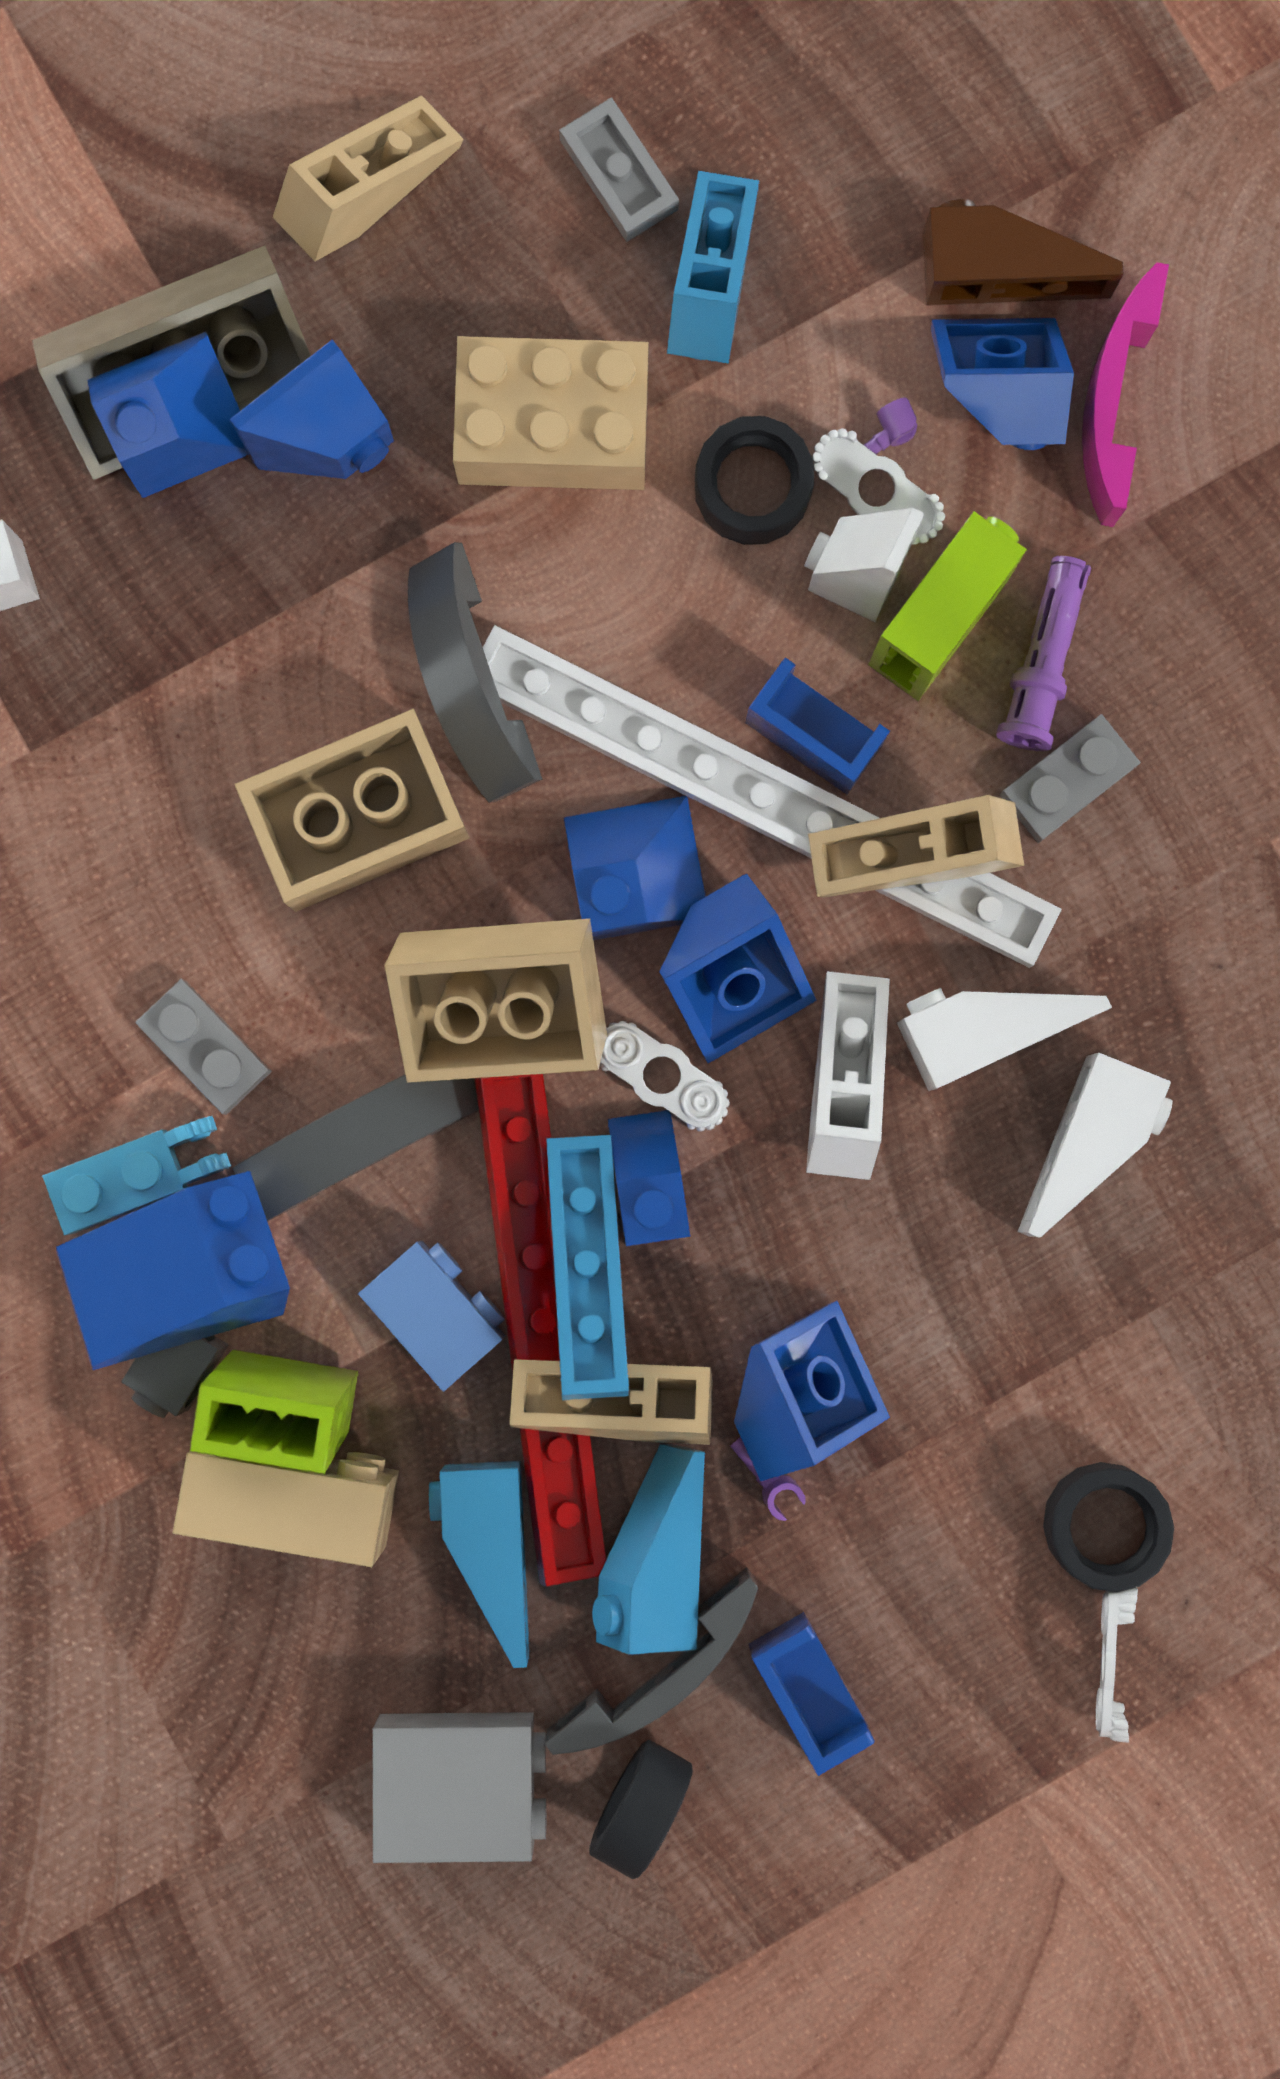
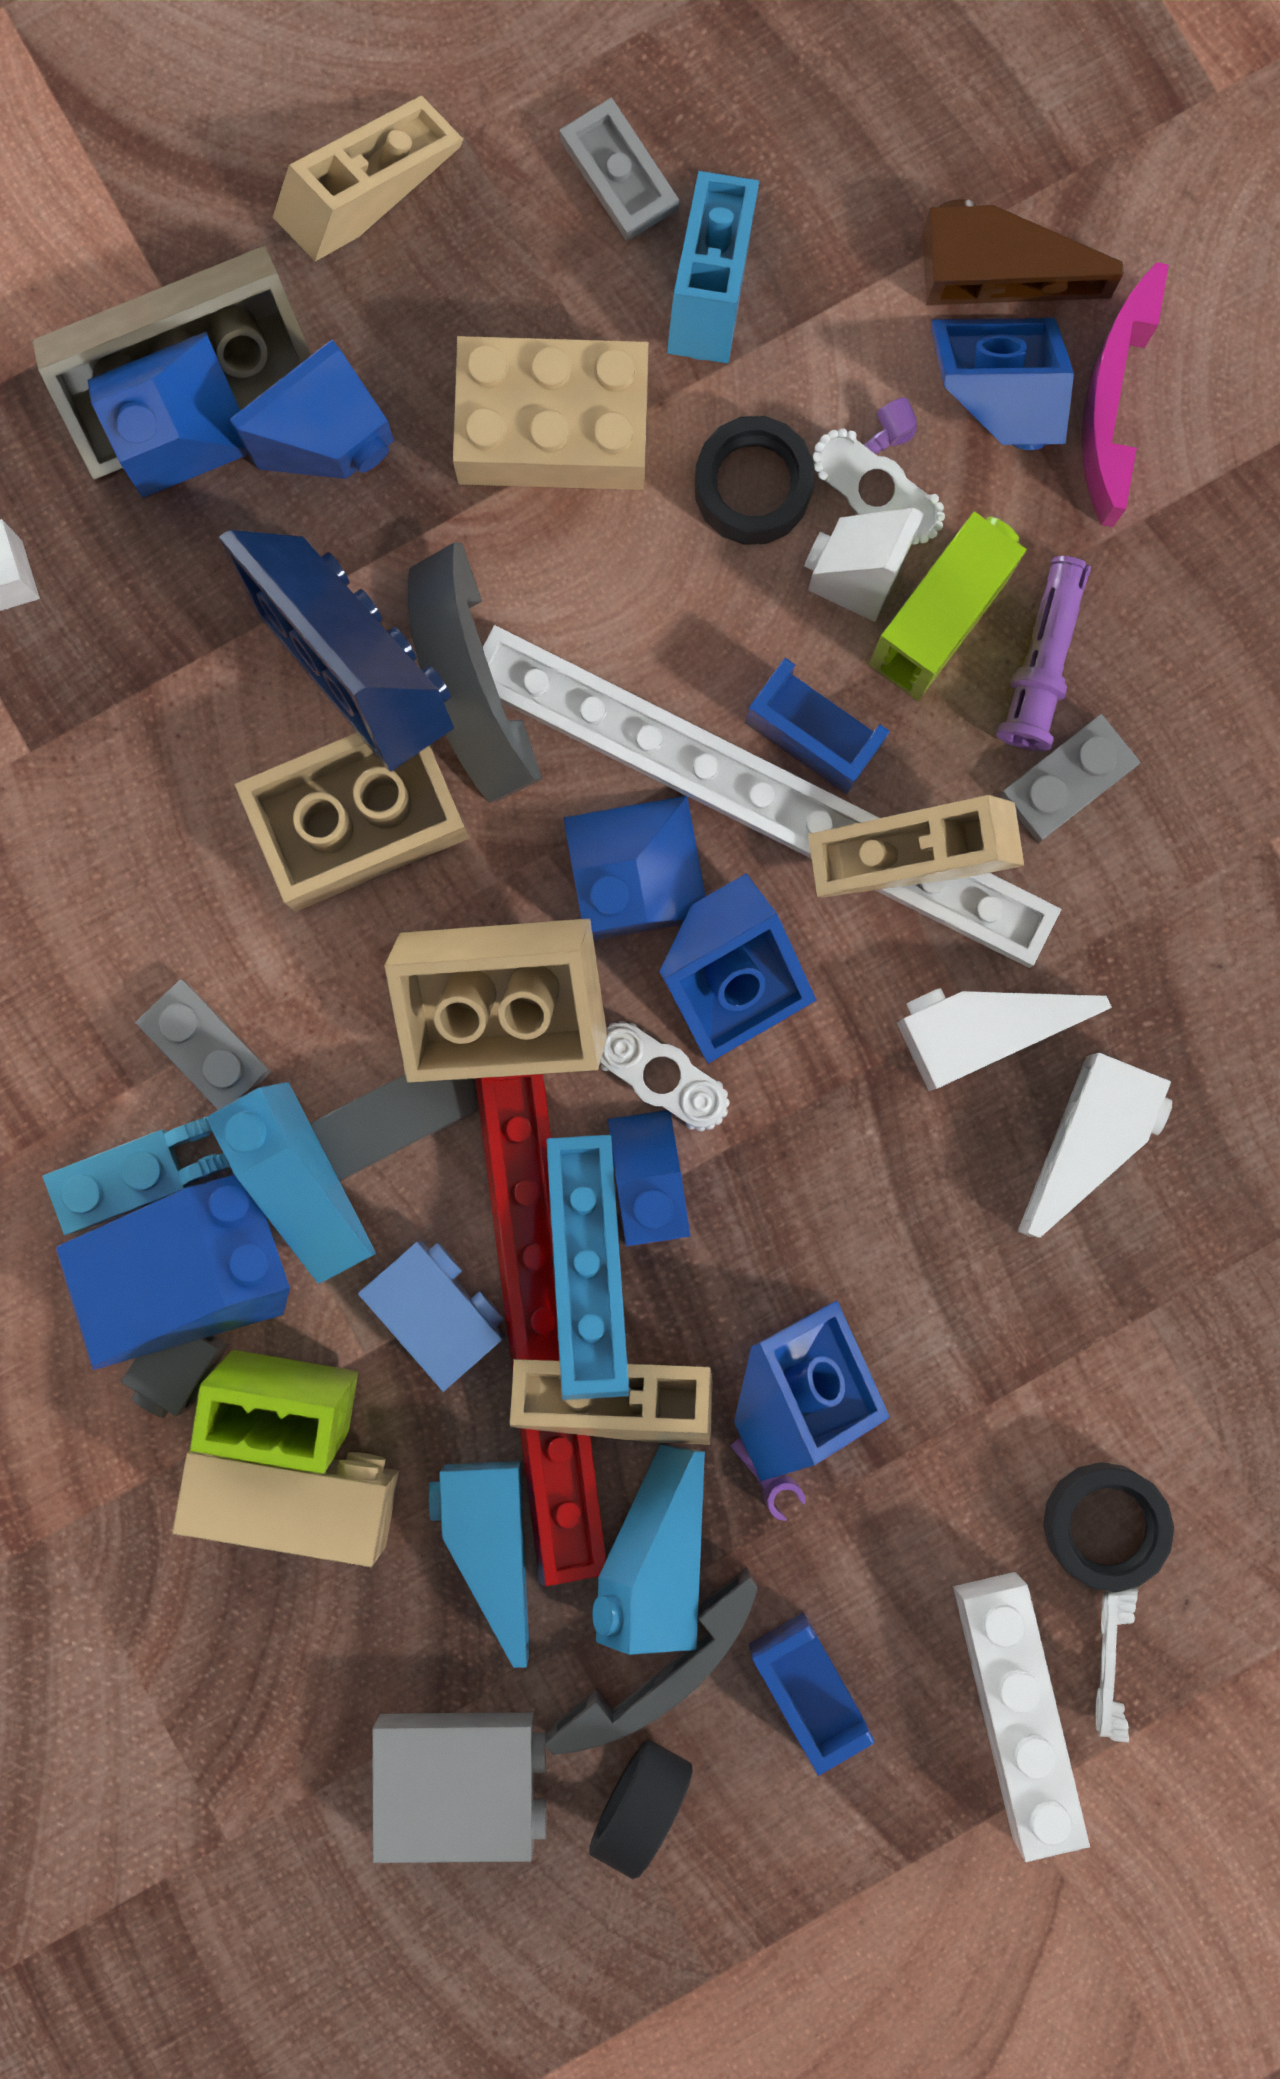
(291, 1179): none -> dark azure slope
(342, 643): none -> dark blue slope
(849, 1077): white slope -> none
(1021, 1716): none -> white brick

